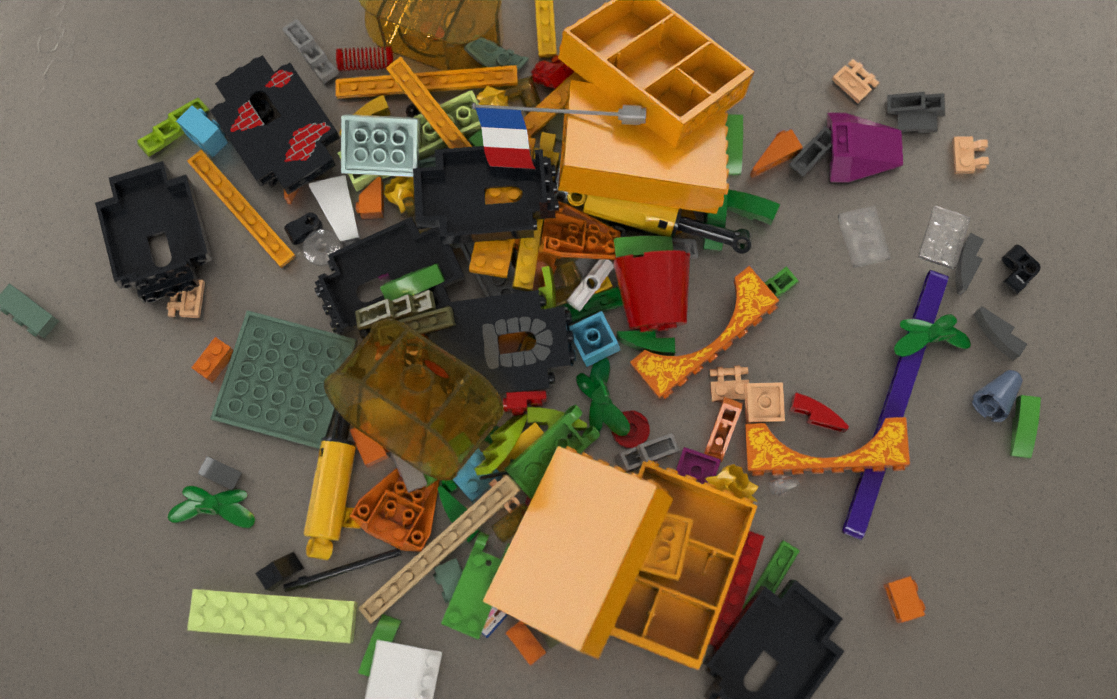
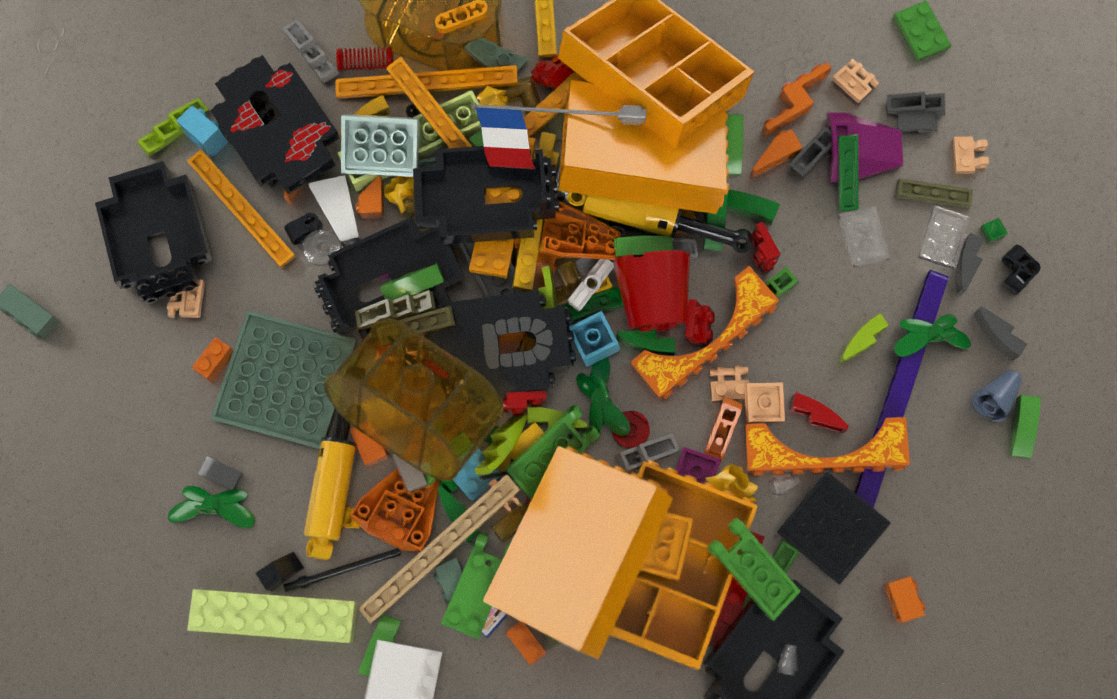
(446, 16): none -> light orange beam
(699, 324): none -> red plate
(756, 571): none -> bright green hinge
(766, 250): none -> red plate
(788, 660): none -> clear cone
(796, 99): none -> orange bracket
(833, 527): none -> black plate
(848, 172): none -> green tile
(864, 338): none -> lime slope
(922, 30): none -> bright green plate
(934, 193): none -> olive tile
(994, 230): none -> green tile

